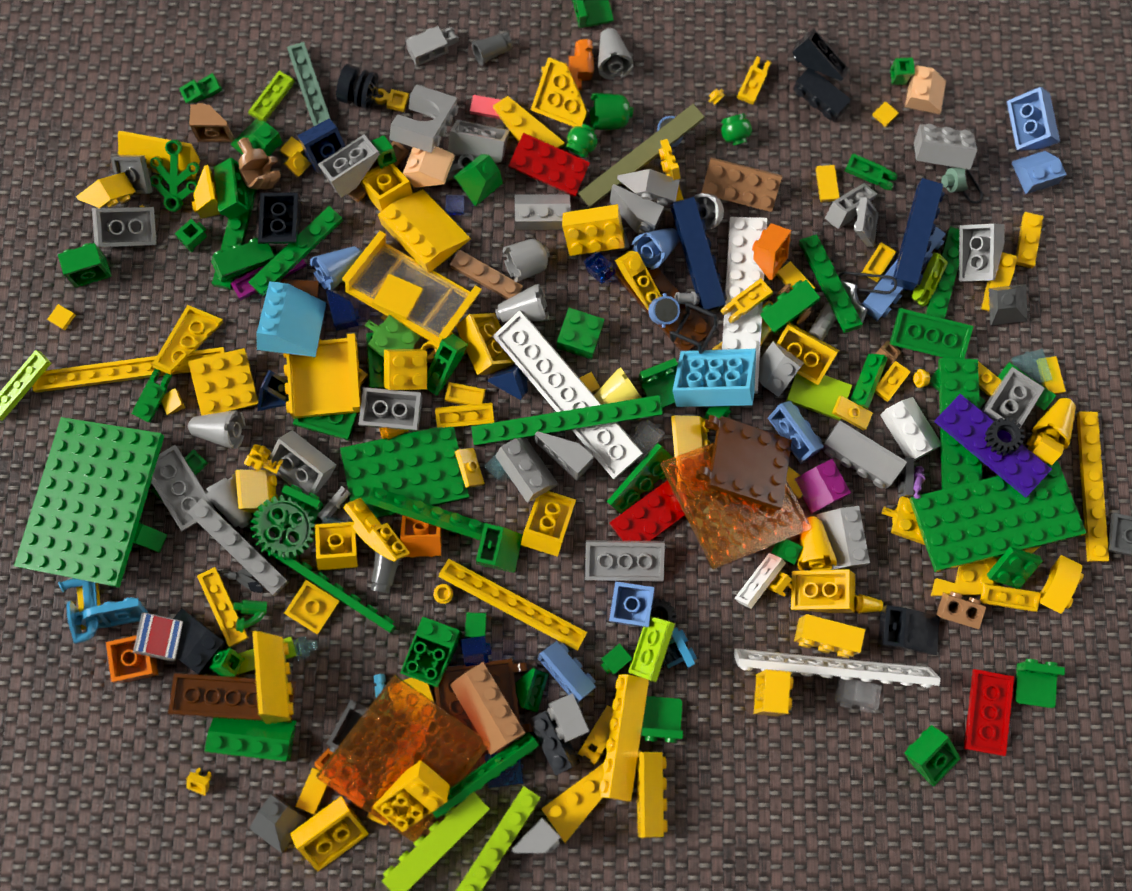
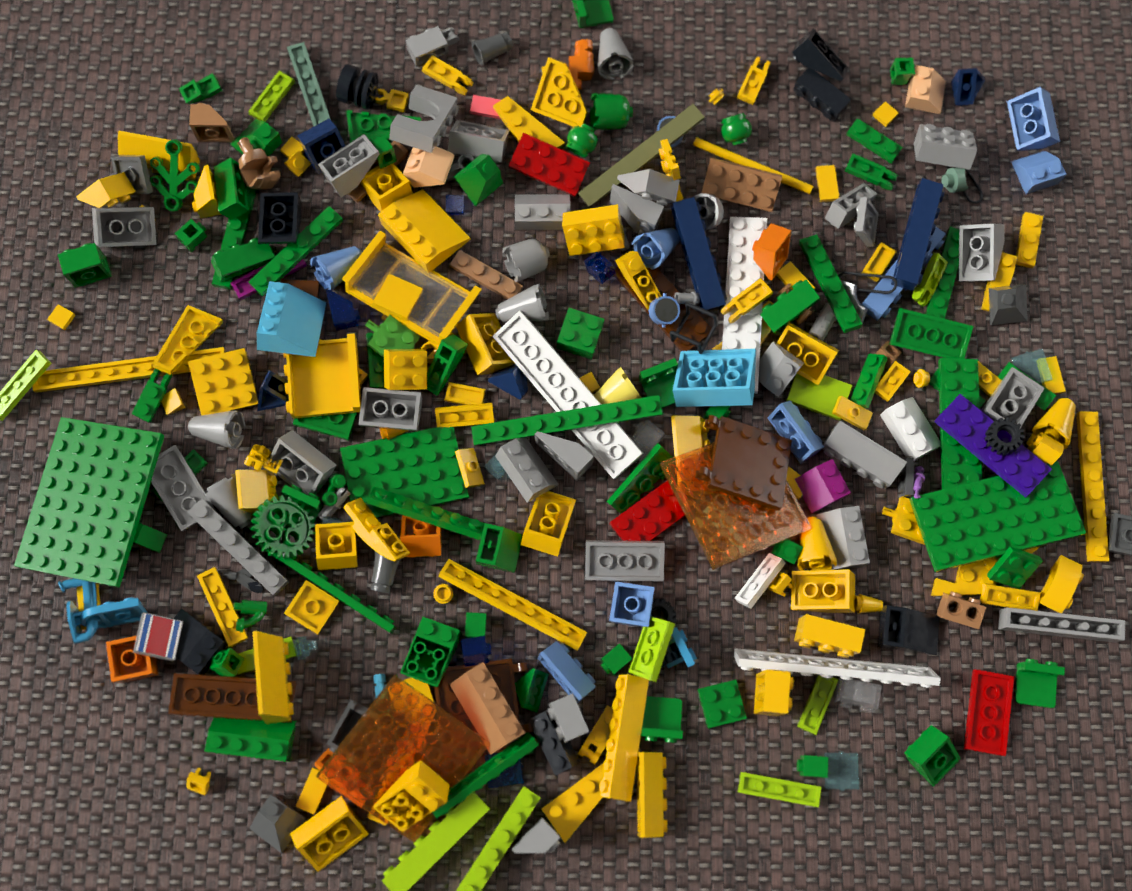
(335, 481): none -> green plant
(370, 125): none -> green wing
(446, 75): none -> yellow hinge
(721, 704): none -> green plate
(738, 159): none -> yellow piece
(779, 789): none -> lime plate
(813, 766): none -> green brick
(817, 704): none -> lime tile
(842, 771): none -> clear light blue piece
(874, 140): none -> green plate
(966, 85): none -> dark blue slope
(1061, 625): none -> light grey brick

